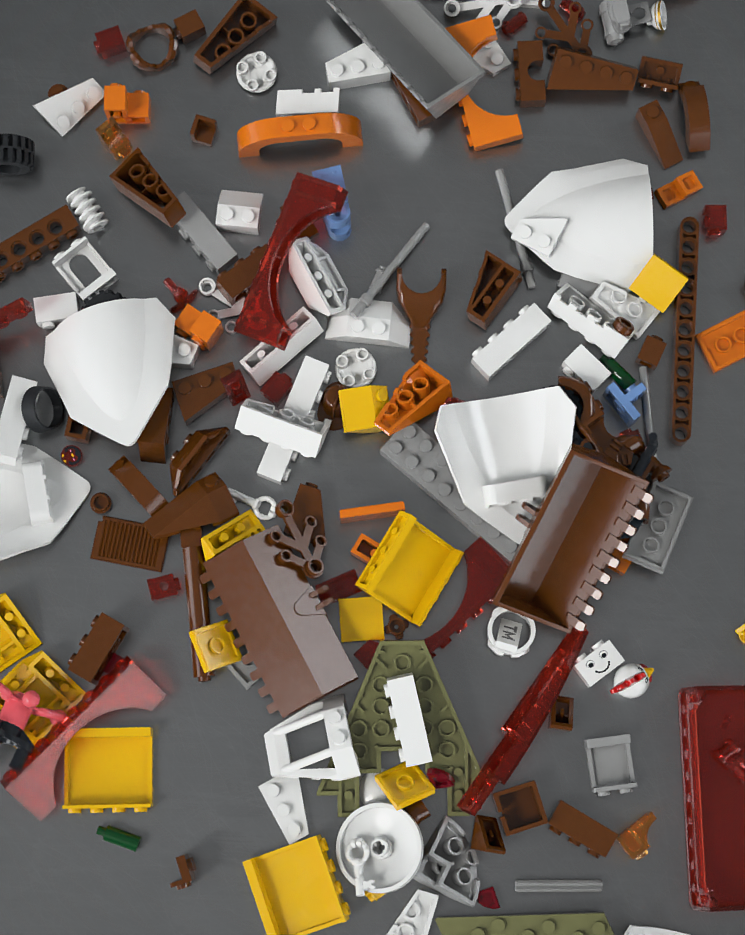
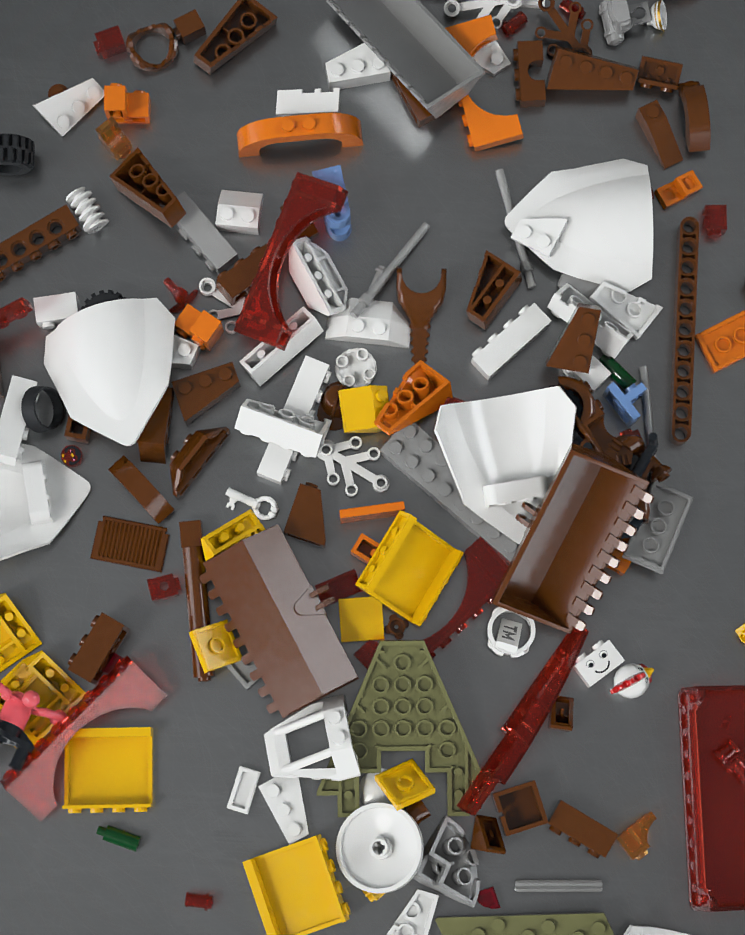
(83, 247): white panel -> none
(100, 503): reddish brown plate -> none
(186, 868): reddish brown bracket -> none
(199, 505): reddish brown wedge -> none
(199, 901): none -> clear red pin
(203, 130): reddish brown panel -> none
(235, 387): clear red tile -> none
(243, 790): none -> white tile
(256, 72): white dish -> none
(277, 388): clear red brick -> none
(299, 542): reddish brown plant -> none
(350, 464): none -> white plant
(358, 863): white piece -> none
(409, 720): white brick -> none
(440, 778): dark red tile -> none
(576, 343): none -> reddish brown wedge
(610, 764): light grey panel -> none
(623, 326): reddish brown tile -> none
(651, 352): reddish brown brick -> none
(658, 283): yellow tile -> none

